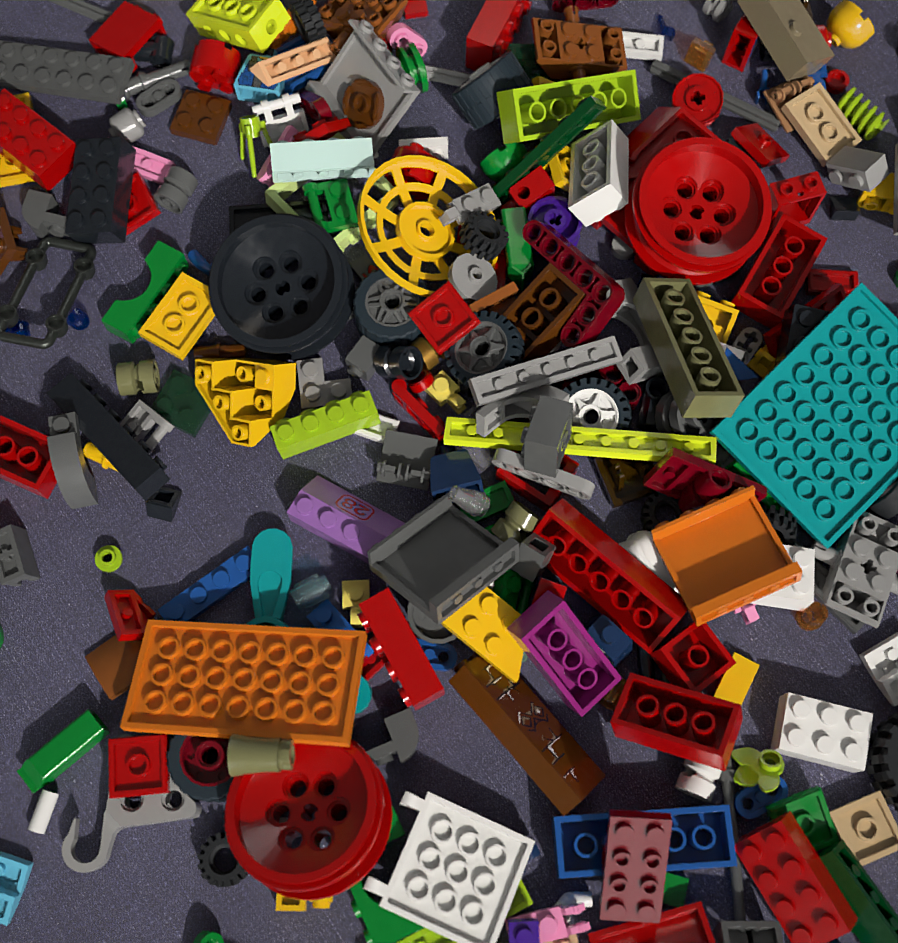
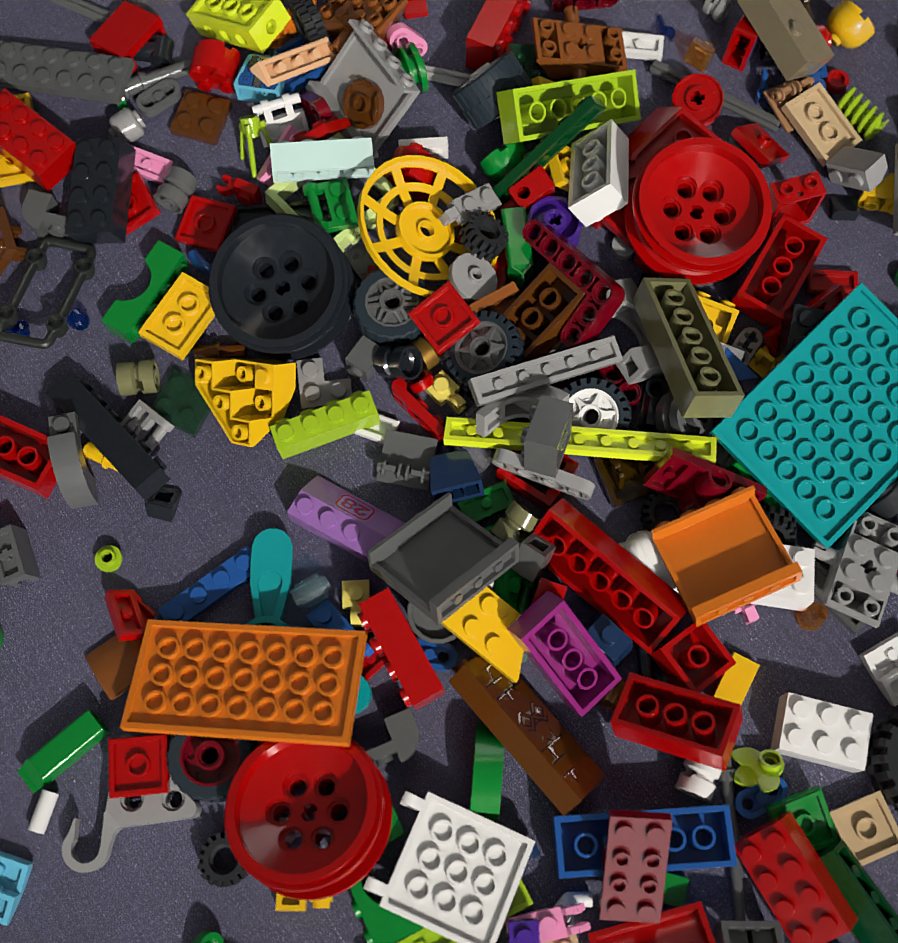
(205, 223): none -> red plate
(245, 192): none -> red plate
(259, 755): olive plant -> none
(472, 501): clear cone -> none
(487, 774): none -> green arch

